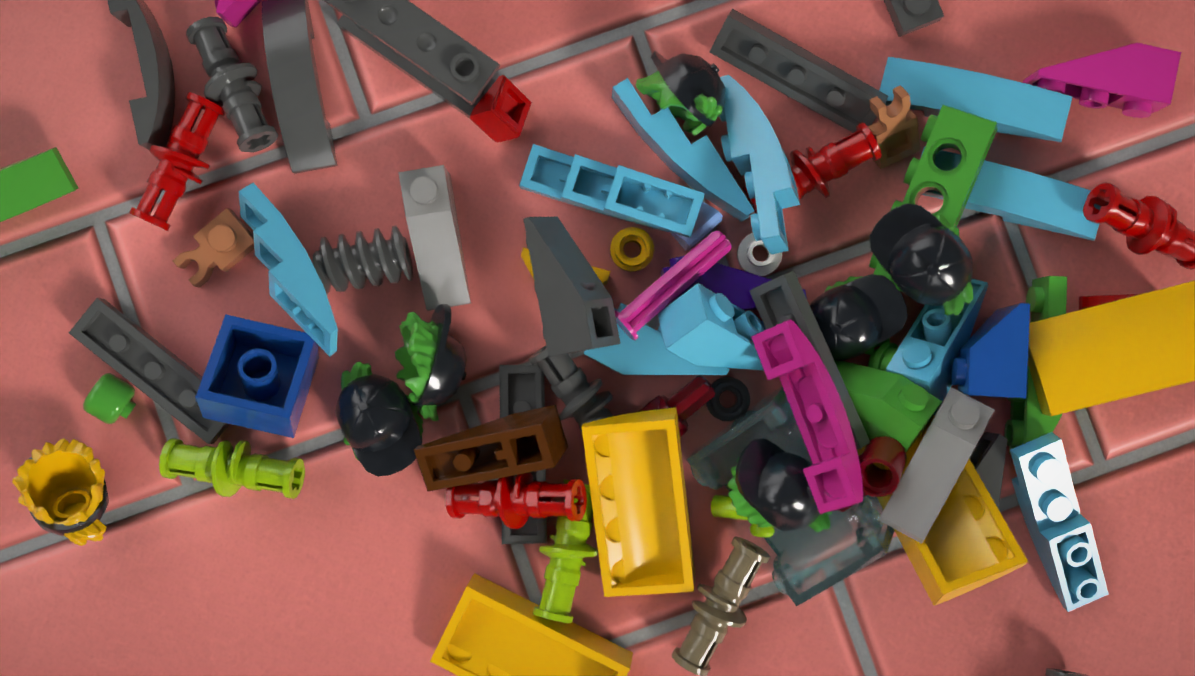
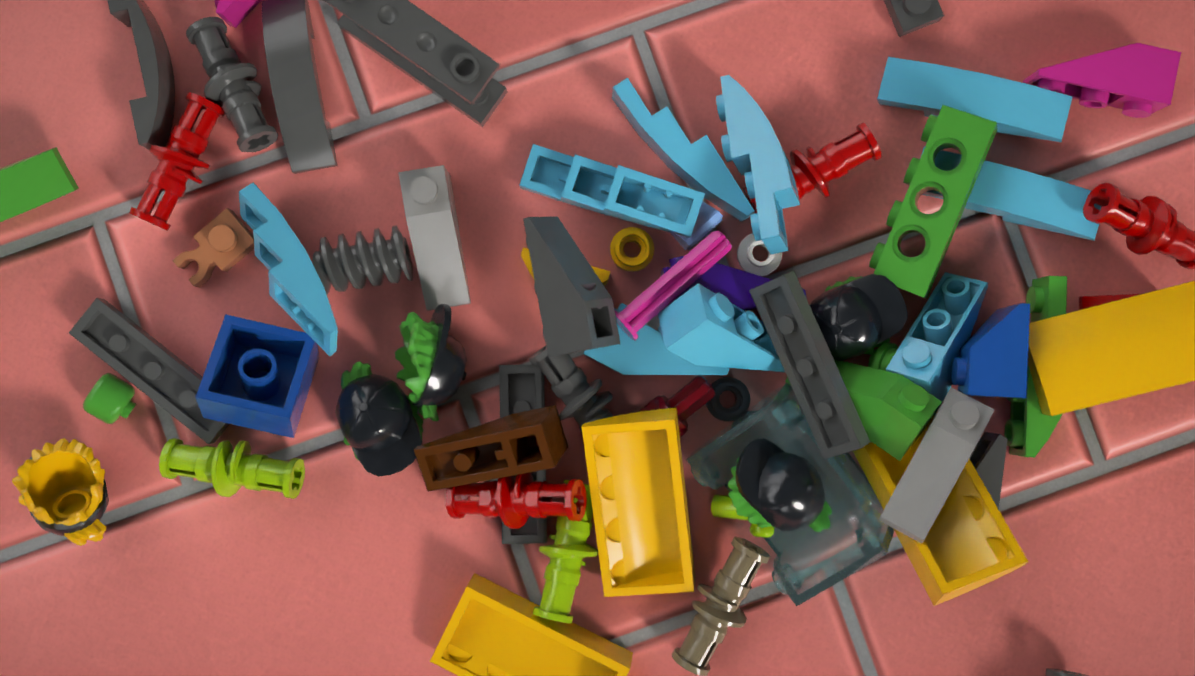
(501, 111): red slope -> none
(687, 88): hair -> none
(795, 72): dark grey plate -> none
(819, 413): dark pink slope -> none
(878, 481): dark red axle -> none
(896, 128): nougat plate -> none
(924, 257): black hair -> none
(1055, 522): medium azure slope -> none

